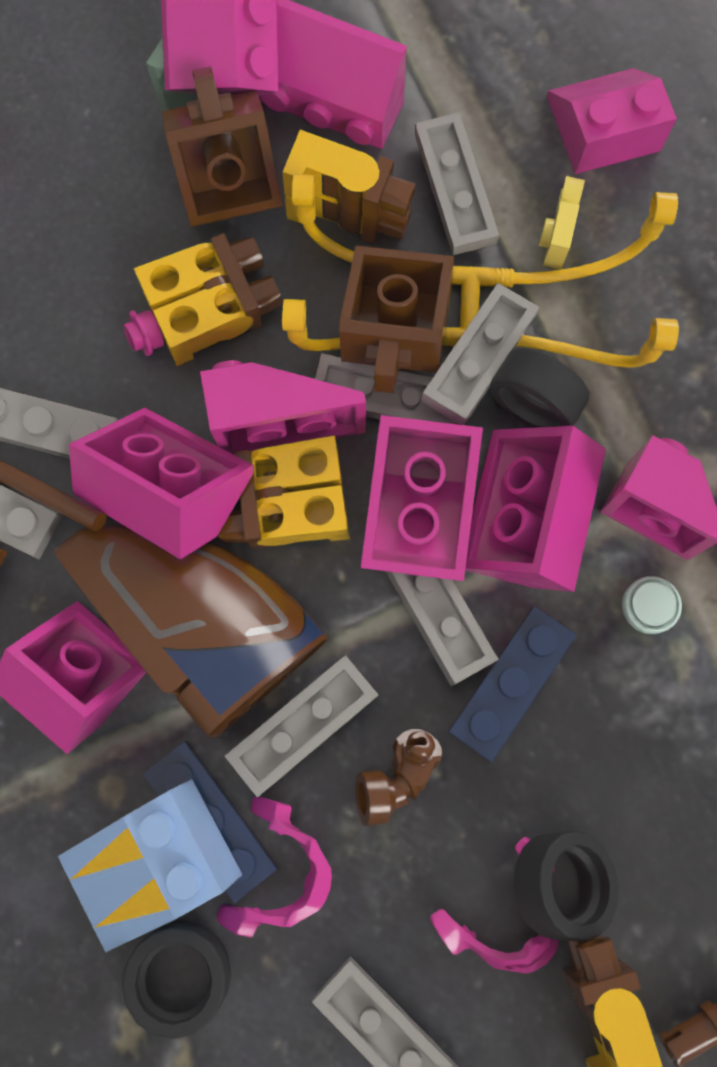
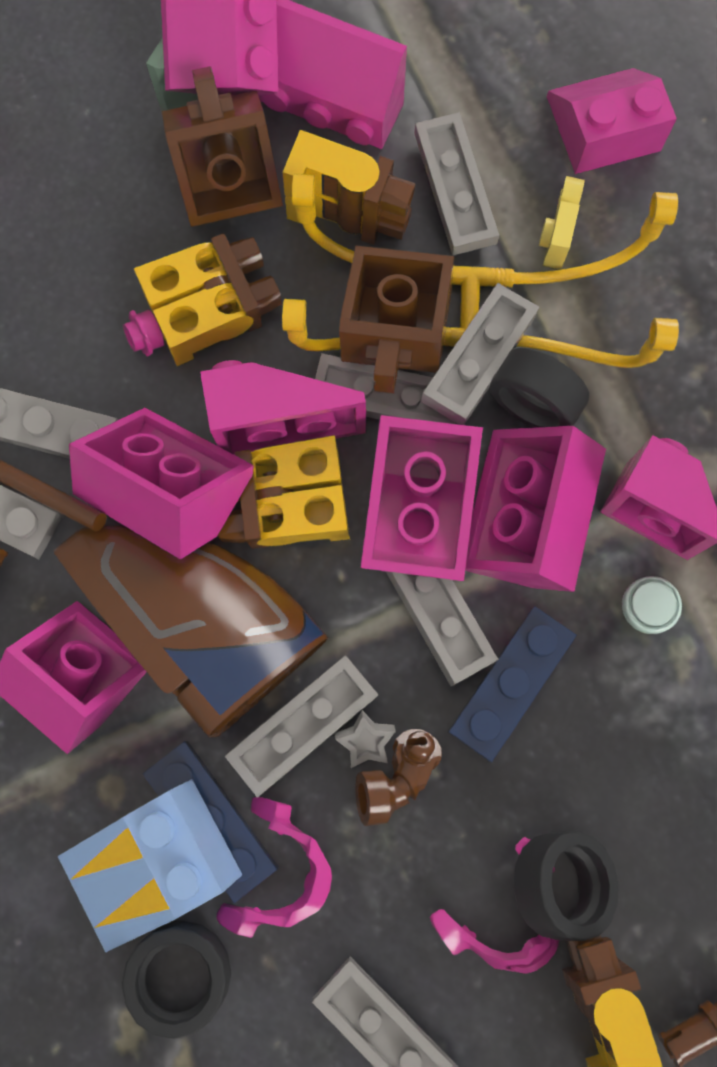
(366, 740): none -> light grey piece

